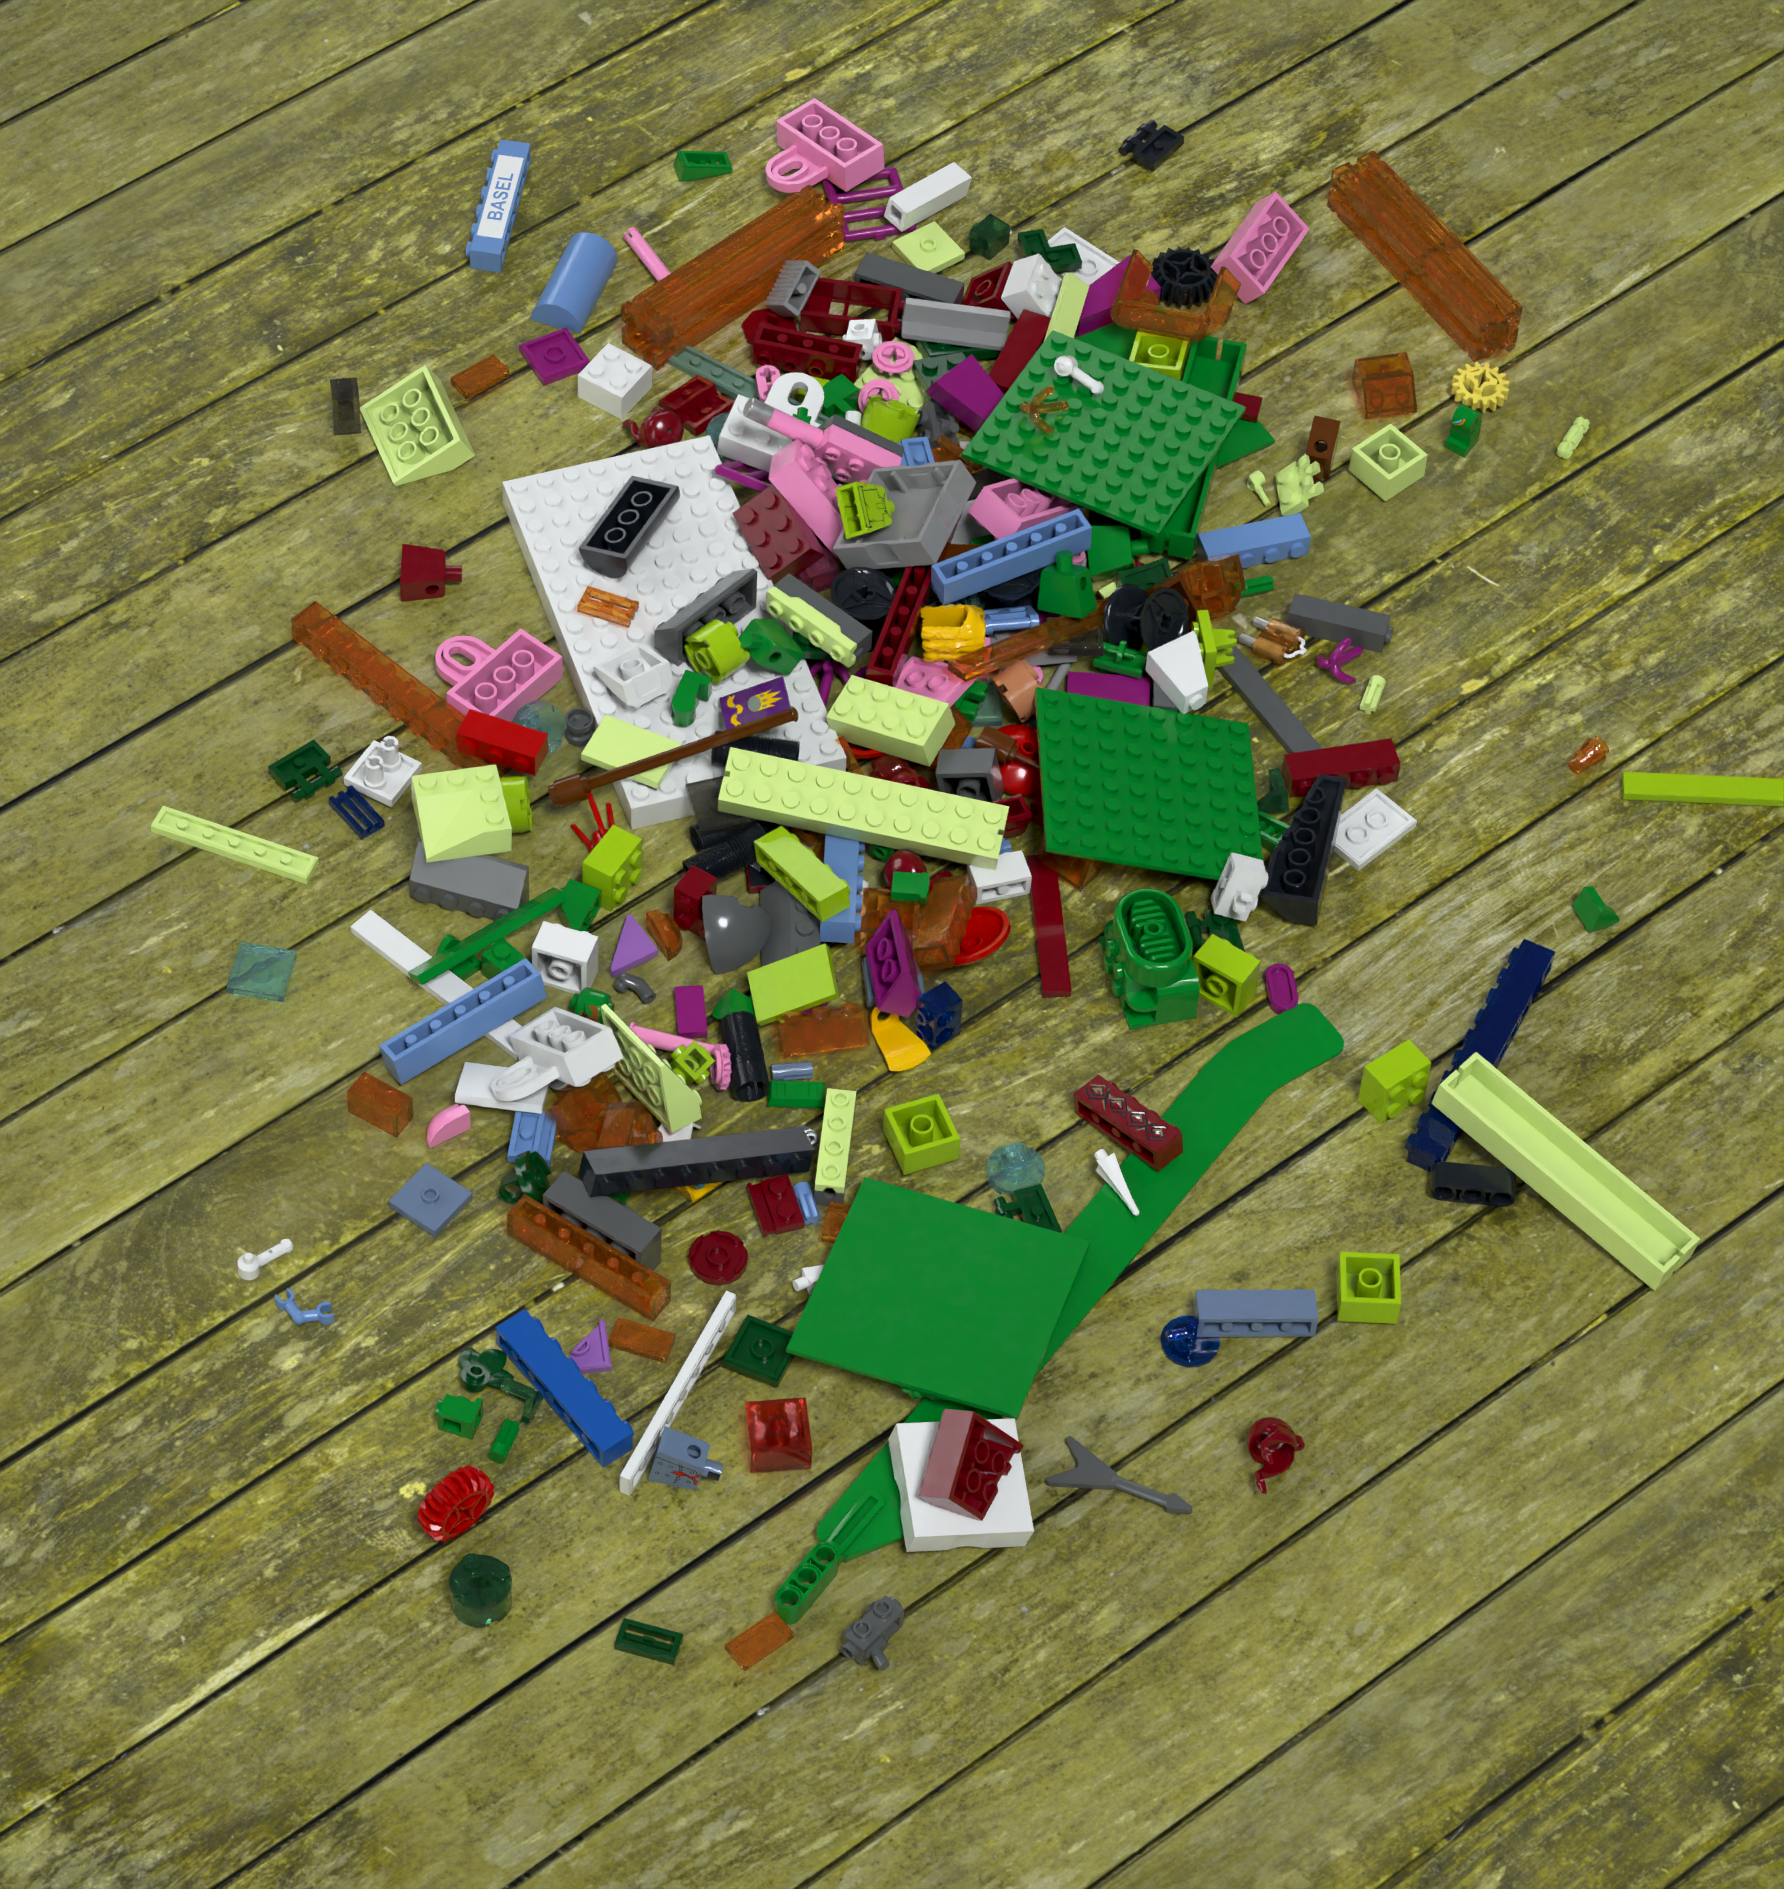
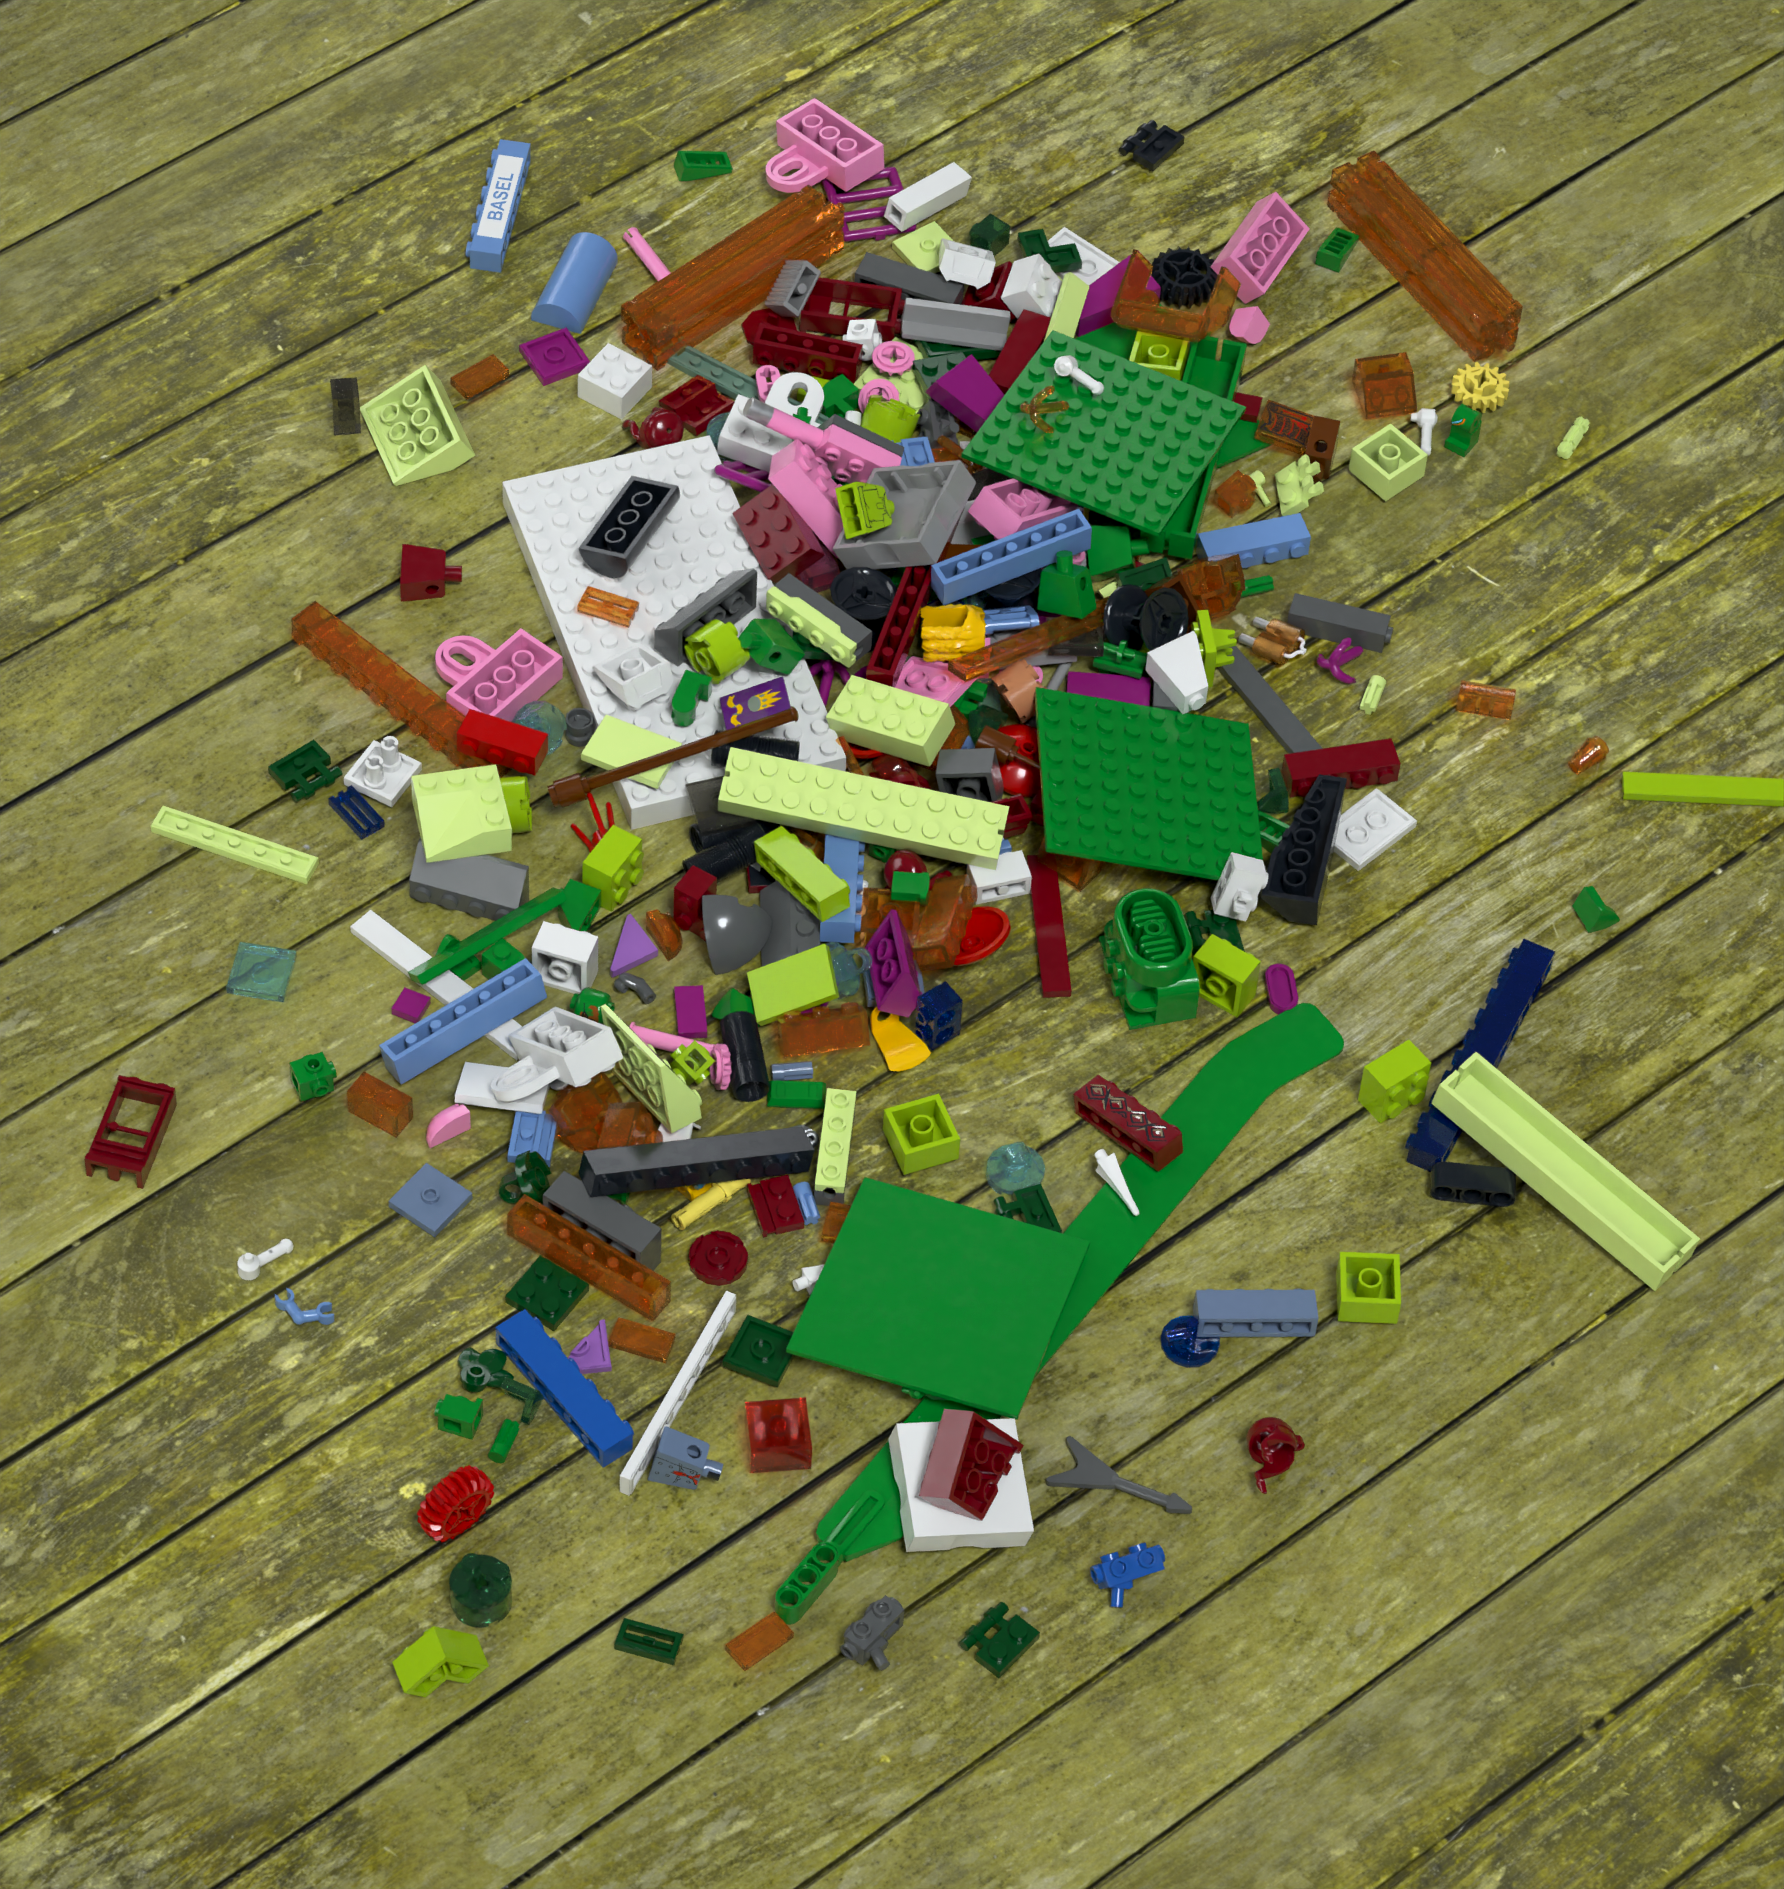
(125, 1157): none -> dark red door
(312, 1076): none -> green brick
(411, 1005): none -> magenta tile
(439, 1657): none -> lime brick
(547, 1292): none -> dark green plate
(706, 1202): none -> light yellow pin
(845, 968): none -> clear light blue tile
(966, 263): none -> white slope
(985, 716): none -> clear green tile
(1004, 1647): none -> dark green plate
(1120, 1571): none -> blue brick
(1236, 494): none -> clear orange brick
(1249, 325): none -> bright pink brick
(1284, 427): none -> clear orange tile
(1335, 254): none -> green slope
(1426, 420): none -> white piece
(1485, 699): none -> clear orange brick

